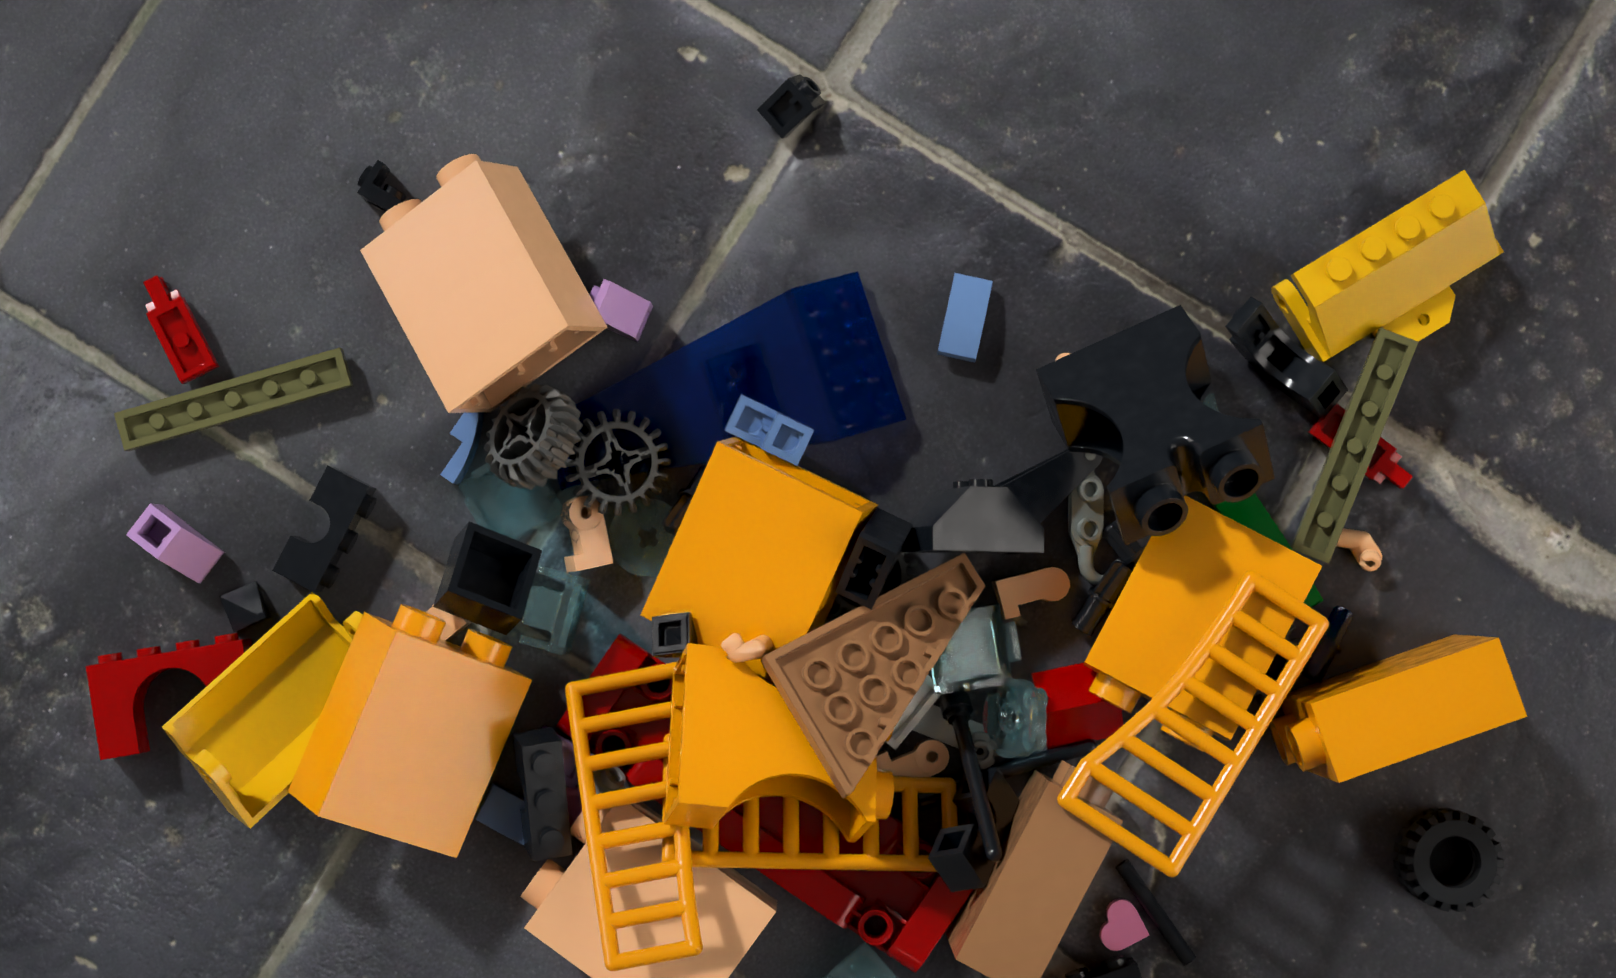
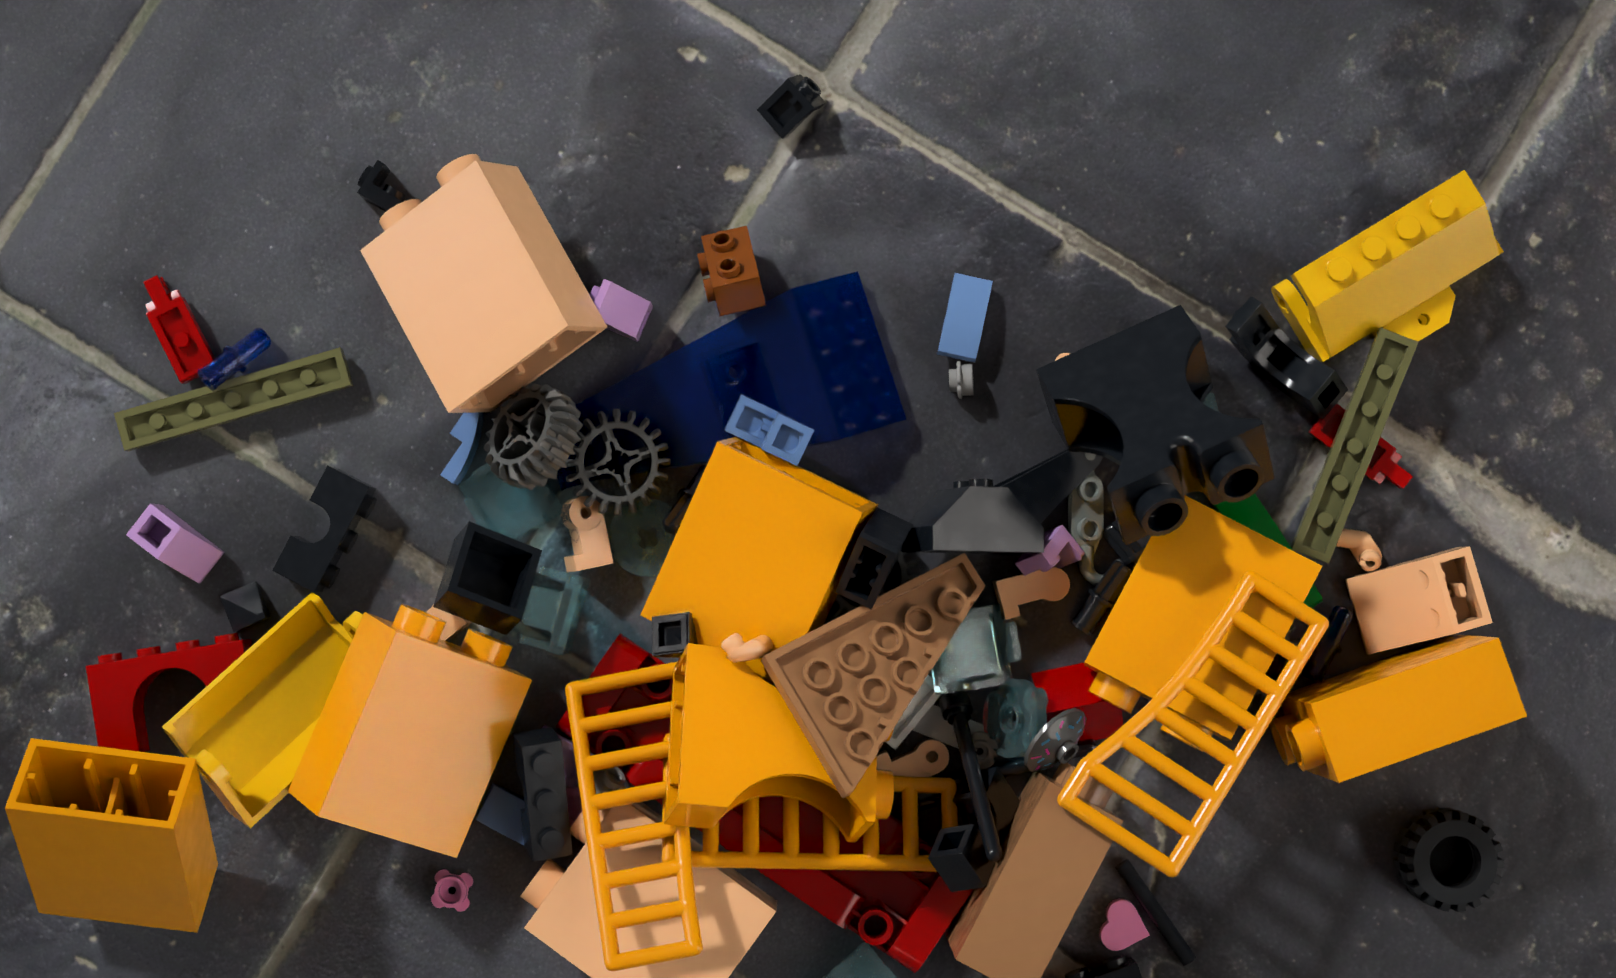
(113, 834): none -> light orange brick
(234, 358): none -> clear blue axle
(441, 895): none -> bright pink plate
(732, 271): none -> dark orange brick
(962, 380): none -> light grey plate
(1056, 741): none -> dark grey dish
(1059, 551): none -> lavender bracket
(1418, 600): none -> light nougat slope

